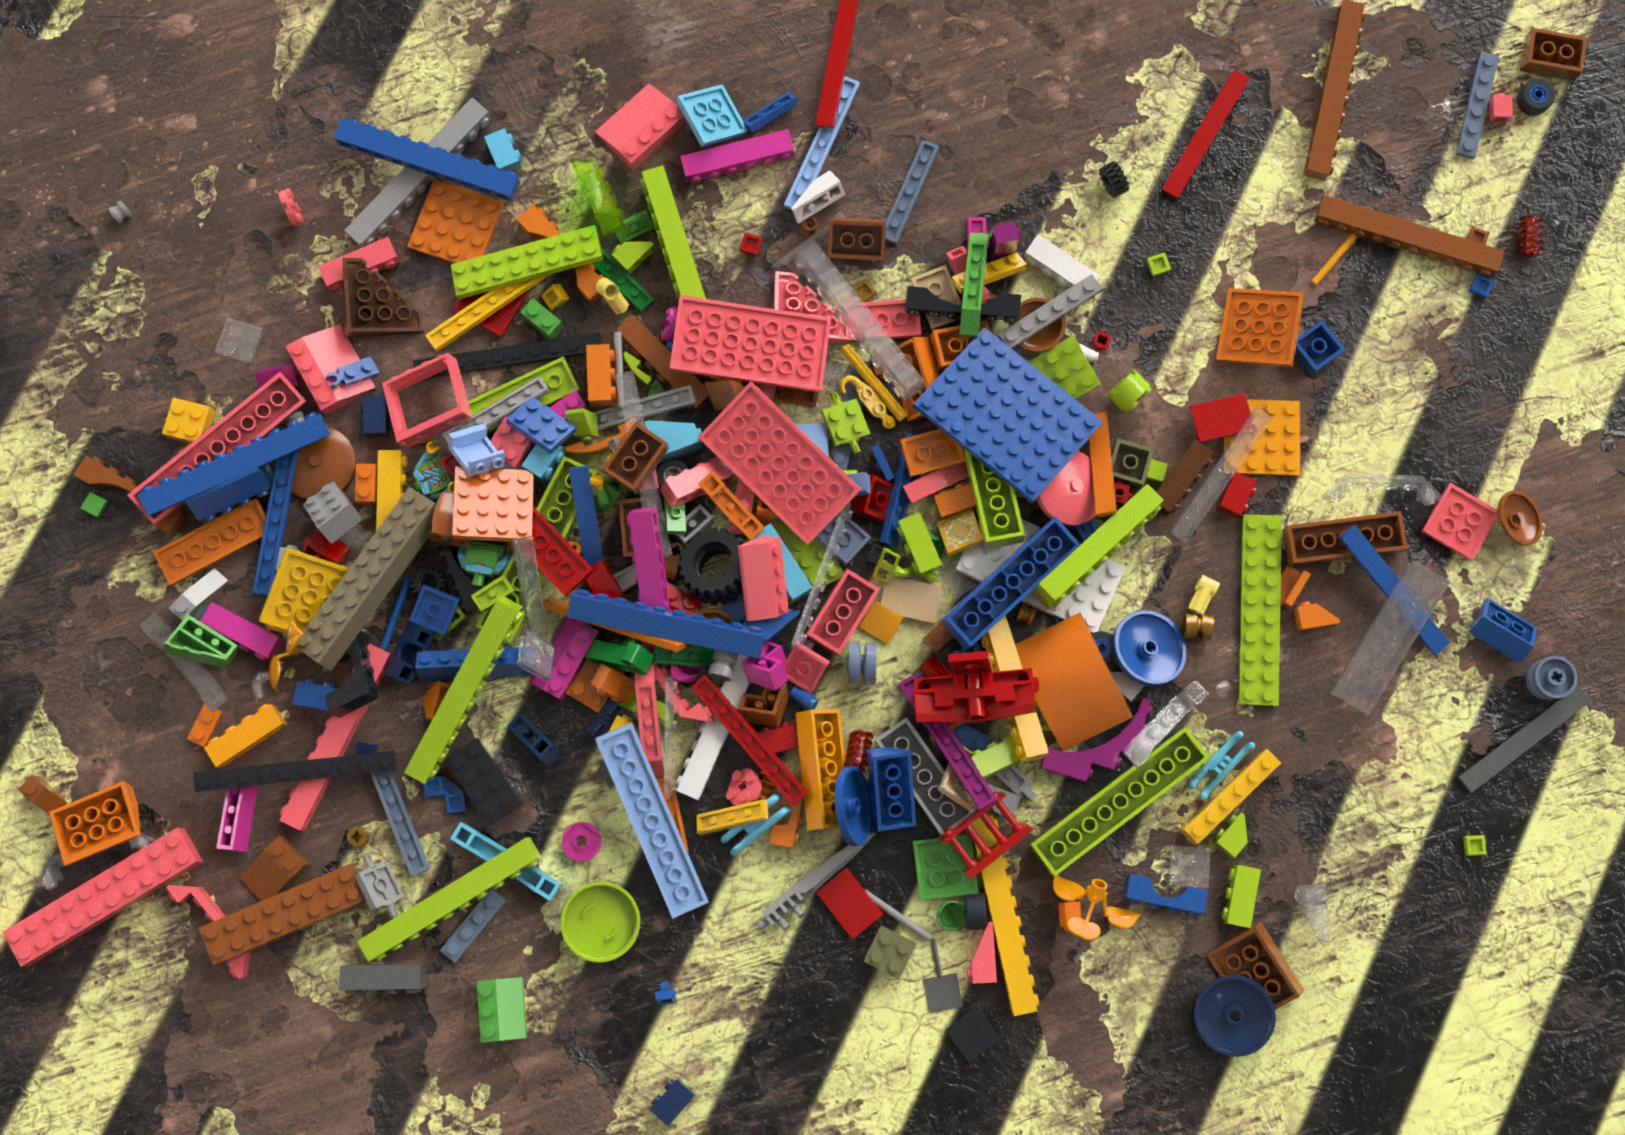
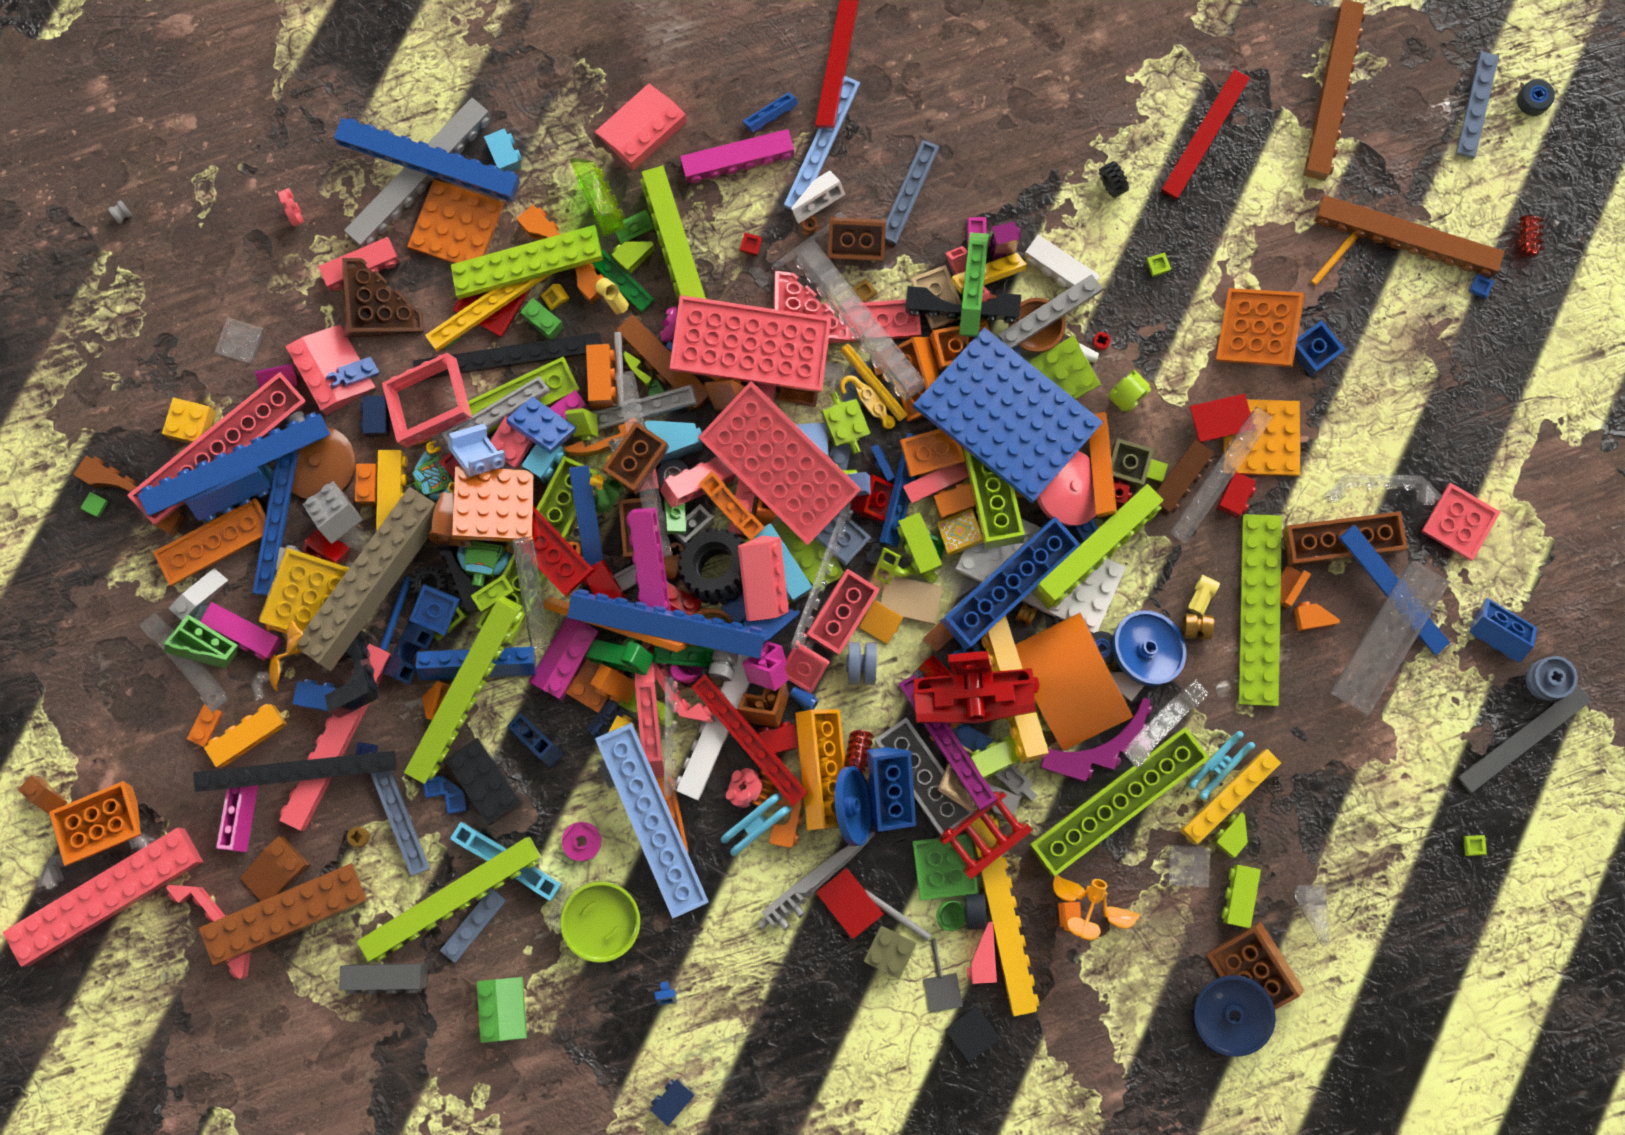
(379, 886): light grey plate -> none
(535, 655): clear plate -> none
(711, 115): medium azure plate -> none
(732, 817): yellow tile -> none
(1190, 899): blue arch -> none
(1478, 235): dark orange tile -> none
(1500, 108): coral brick -> none
(1520, 518): dark orange dish -> none
(1553, 54): dark orange brick -> none

